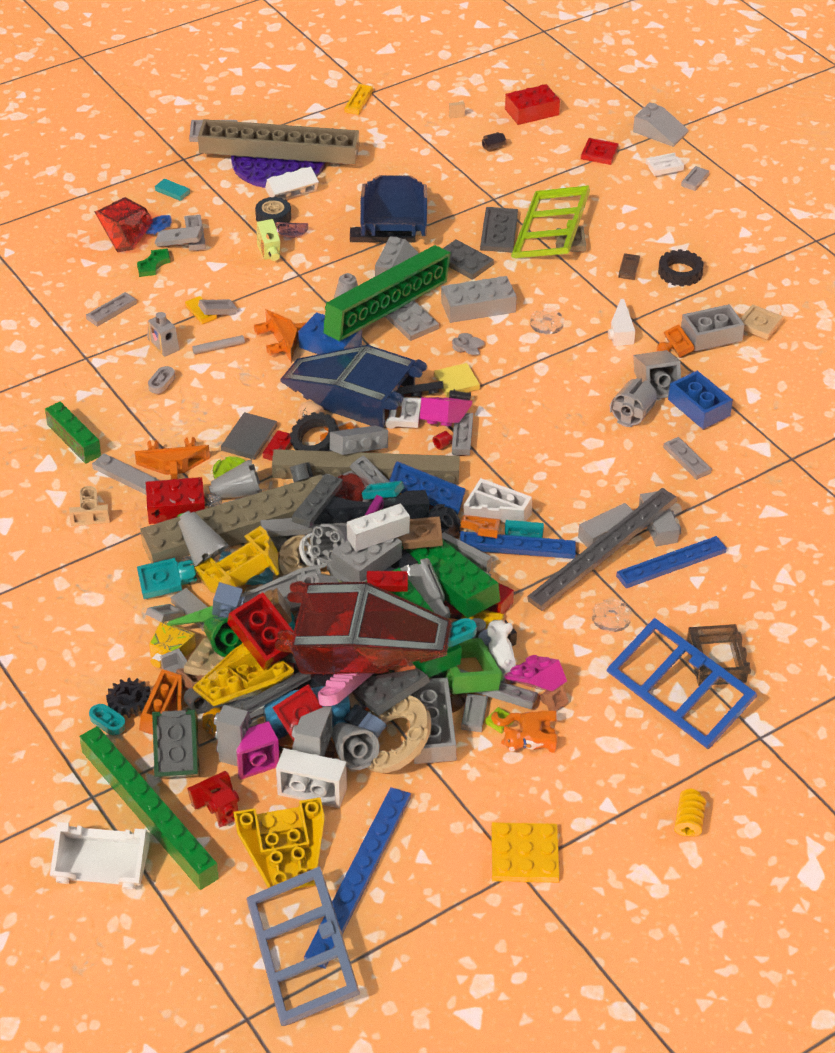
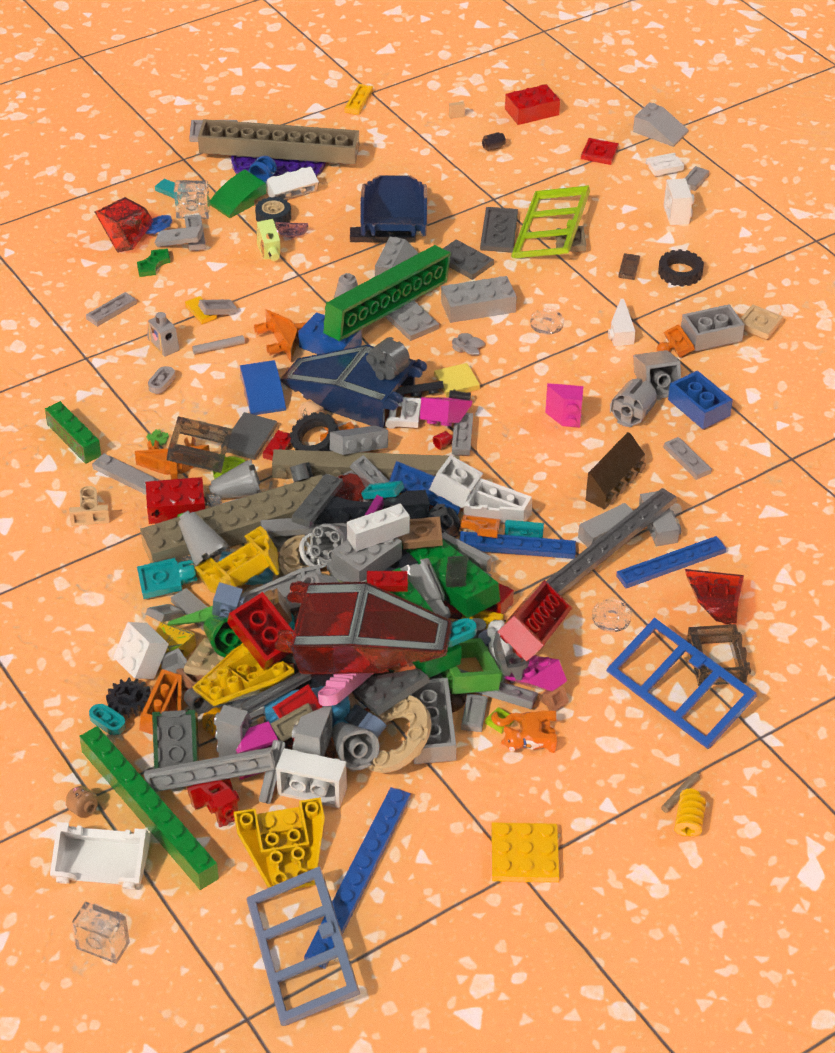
(81, 801): none -> medium nougat head
(100, 932): none -> clear brick
(140, 650): none -> white brick
(157, 435): none -> bright green plant
(192, 198): none -> clear brick
(194, 456): none -> clear smoke window
(211, 769): none -> light grey tile
(238, 194): none -> green slope
(262, 387): none -> blue slope
(263, 168): none -> blue helmet
(270, 776): none -> light grey axle
(284, 726): none -> dark tan tile
(388, 358): none -> dark grey brick
(455, 481): none -> white brick
(456, 571): none -> clear smoke tile
(516, 666): none -> dark grey hair
(534, 621): none -> red brick
(564, 404): none -> dark pink slope
(615, 472): none -> dark brown slope
(666, 807): none -> dark tan piece
(678, 201): none -> white brick
(717, 593): none -> clear red wedge

